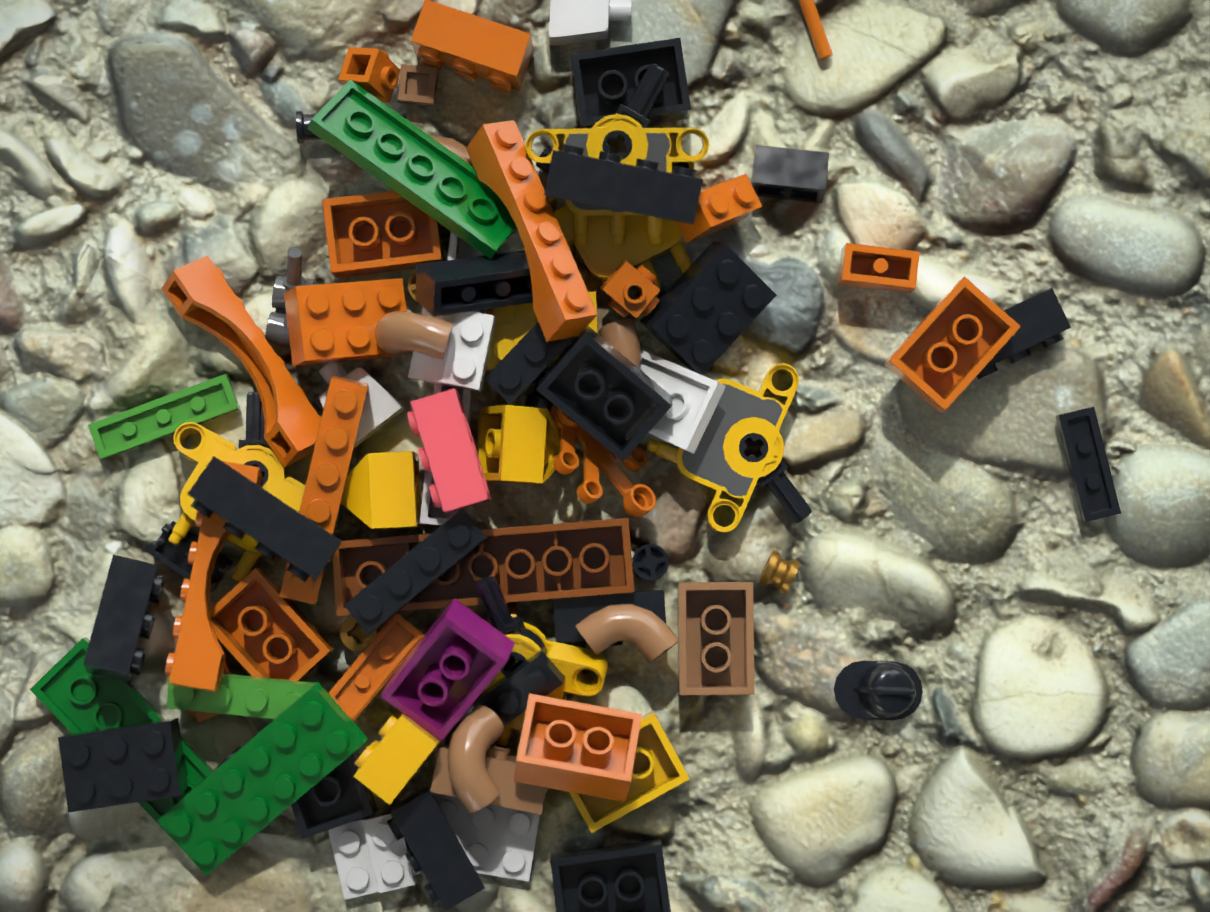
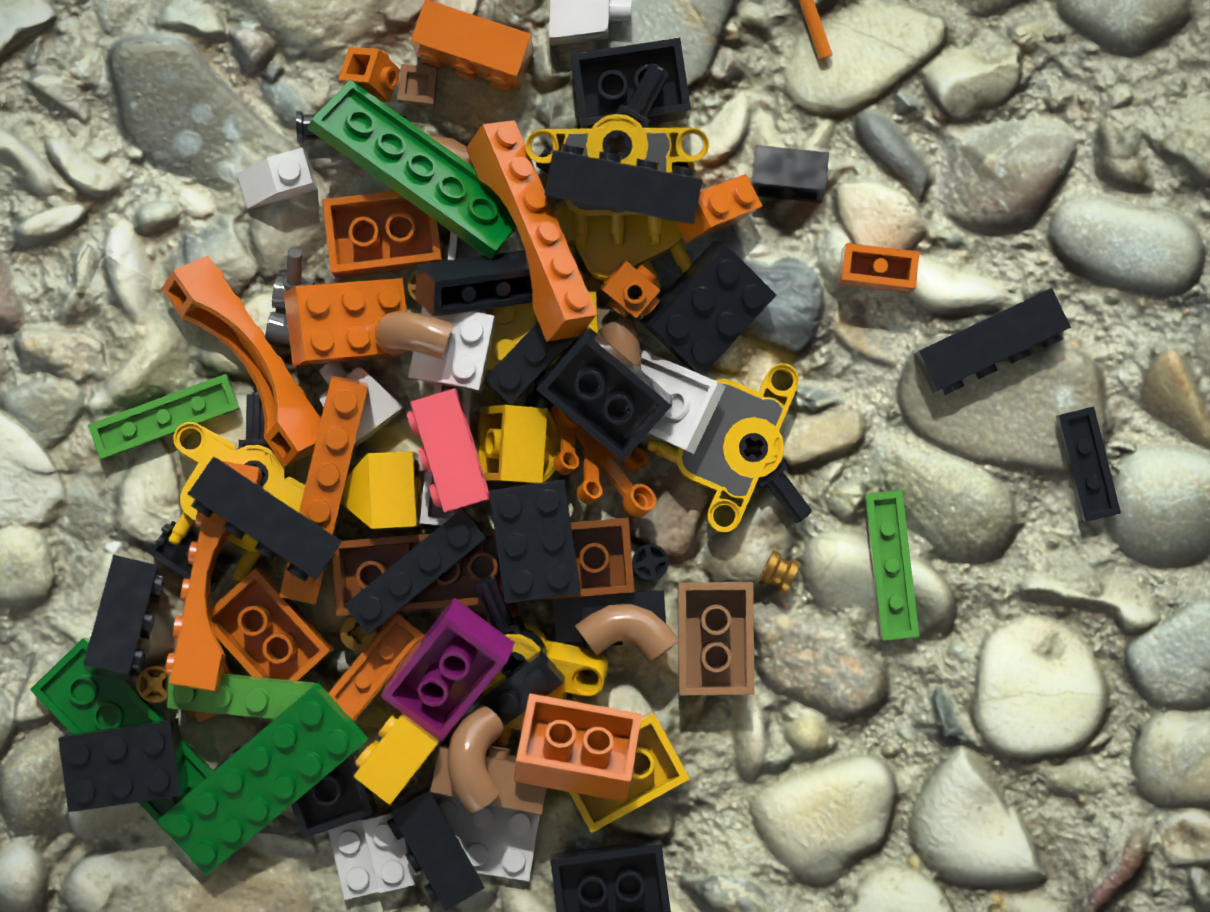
(151, 687): none -> pearl gold wheel
(277, 178): none -> white slope
(534, 541): none -> black brick
(878, 690): black piece -> none
(891, 565): none -> bright green plate
(952, 345): orange brick -> none

